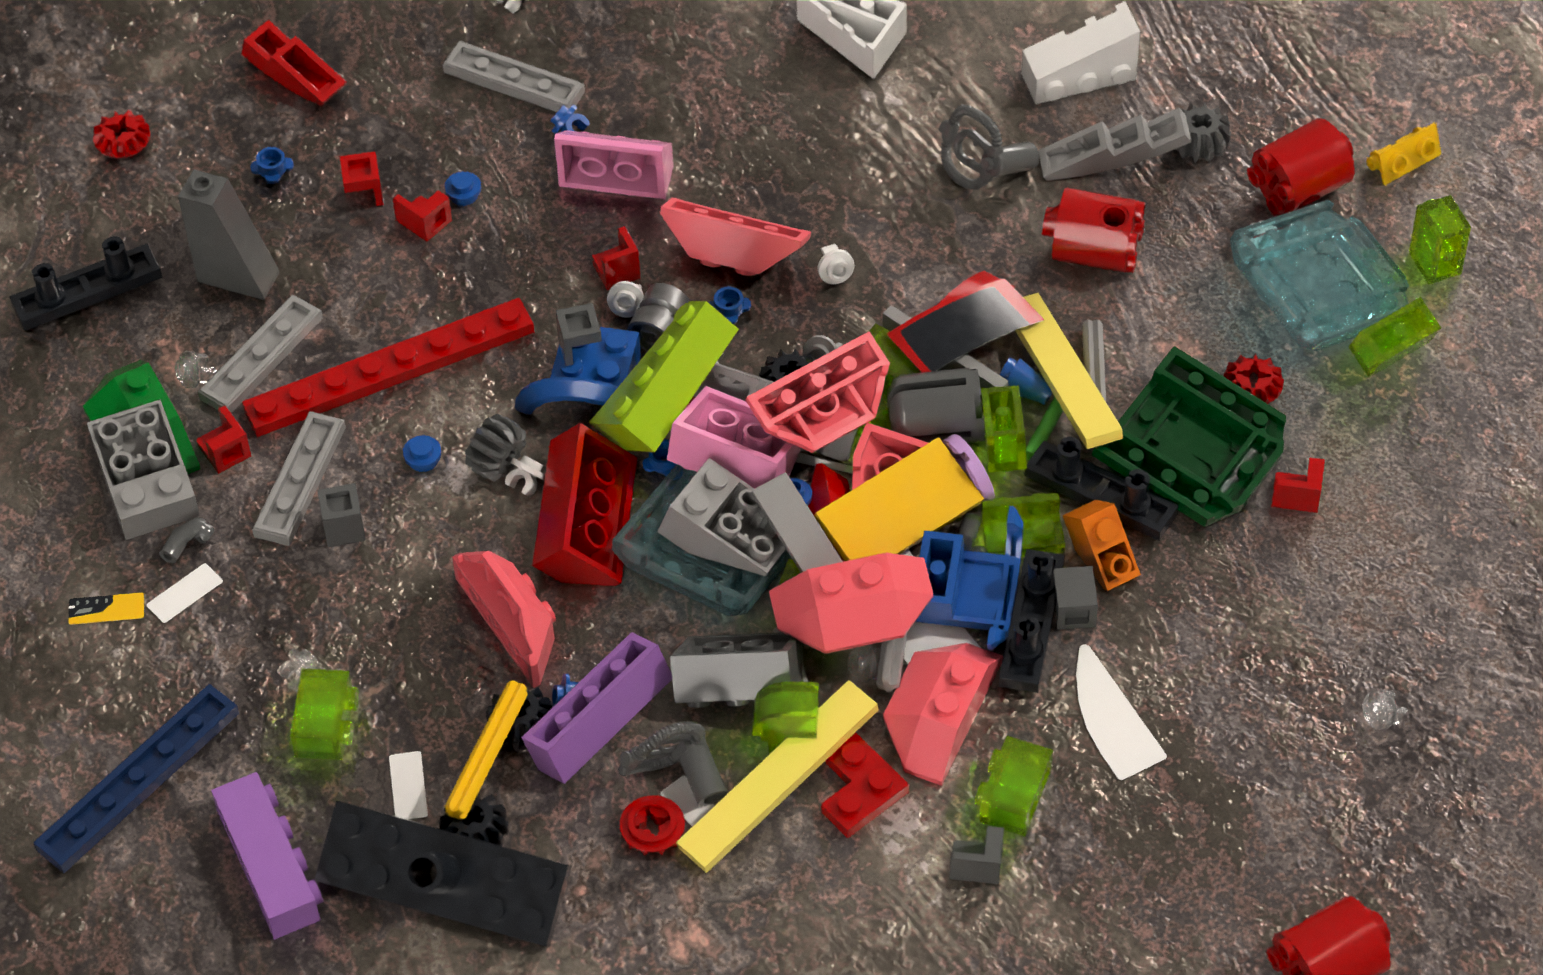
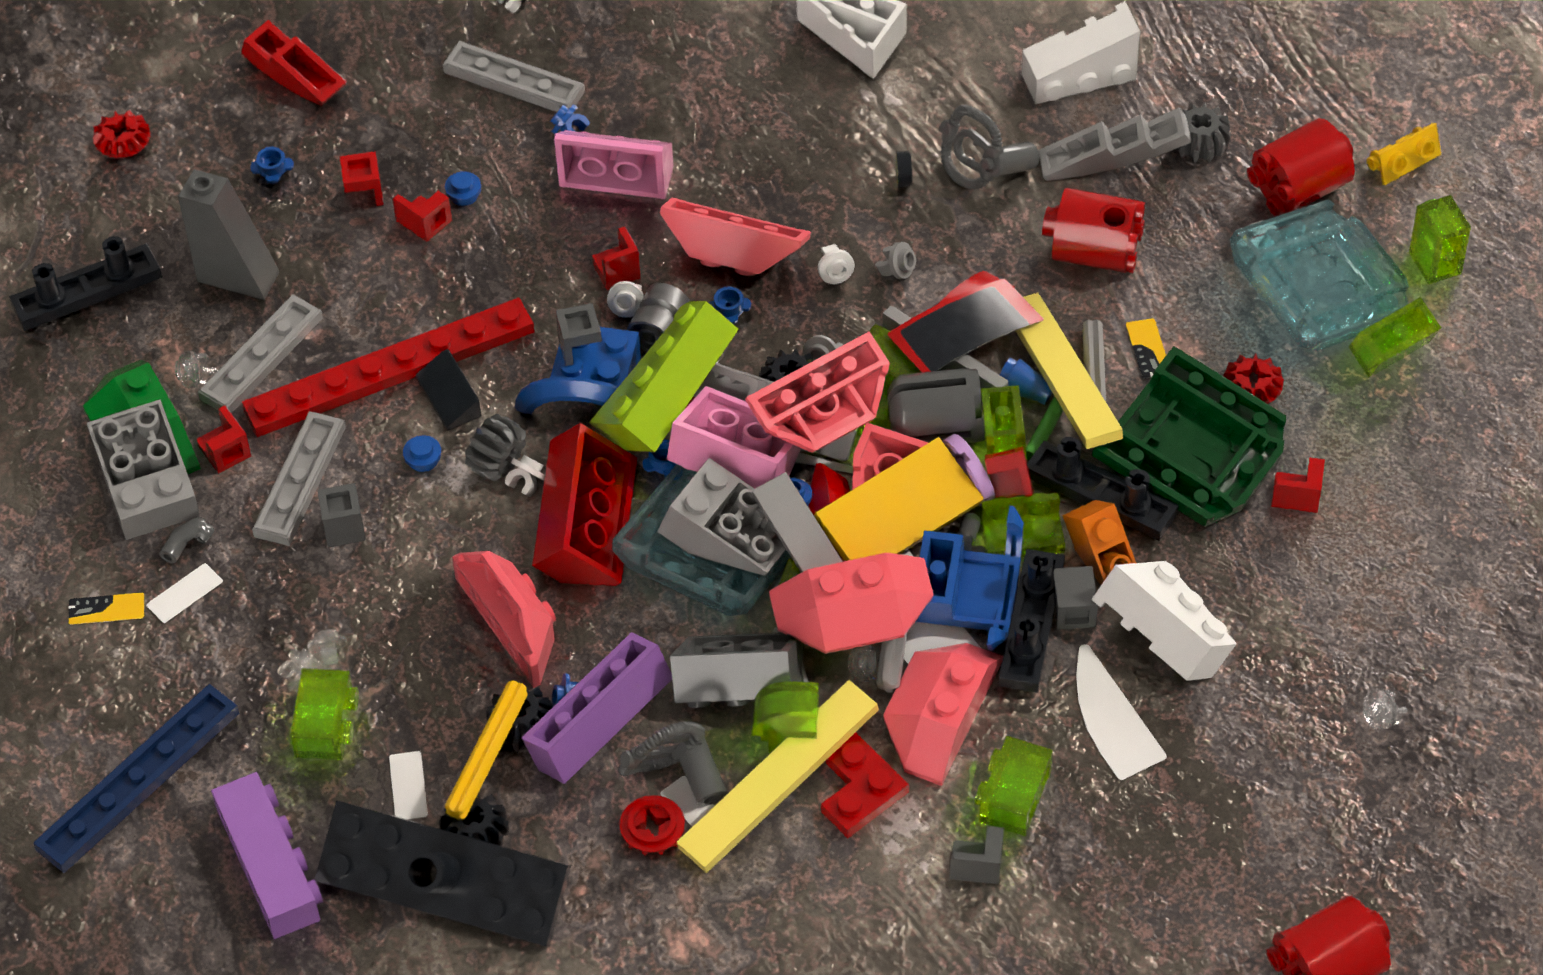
(327, 643): none -> clear plate
(449, 391): none -> black slope
(899, 262): none -> light grey plate
(903, 169): none -> black tile
(1009, 473): none -> red panel
(1146, 345): none -> yellow sticker
(1169, 615): none -> white wedge

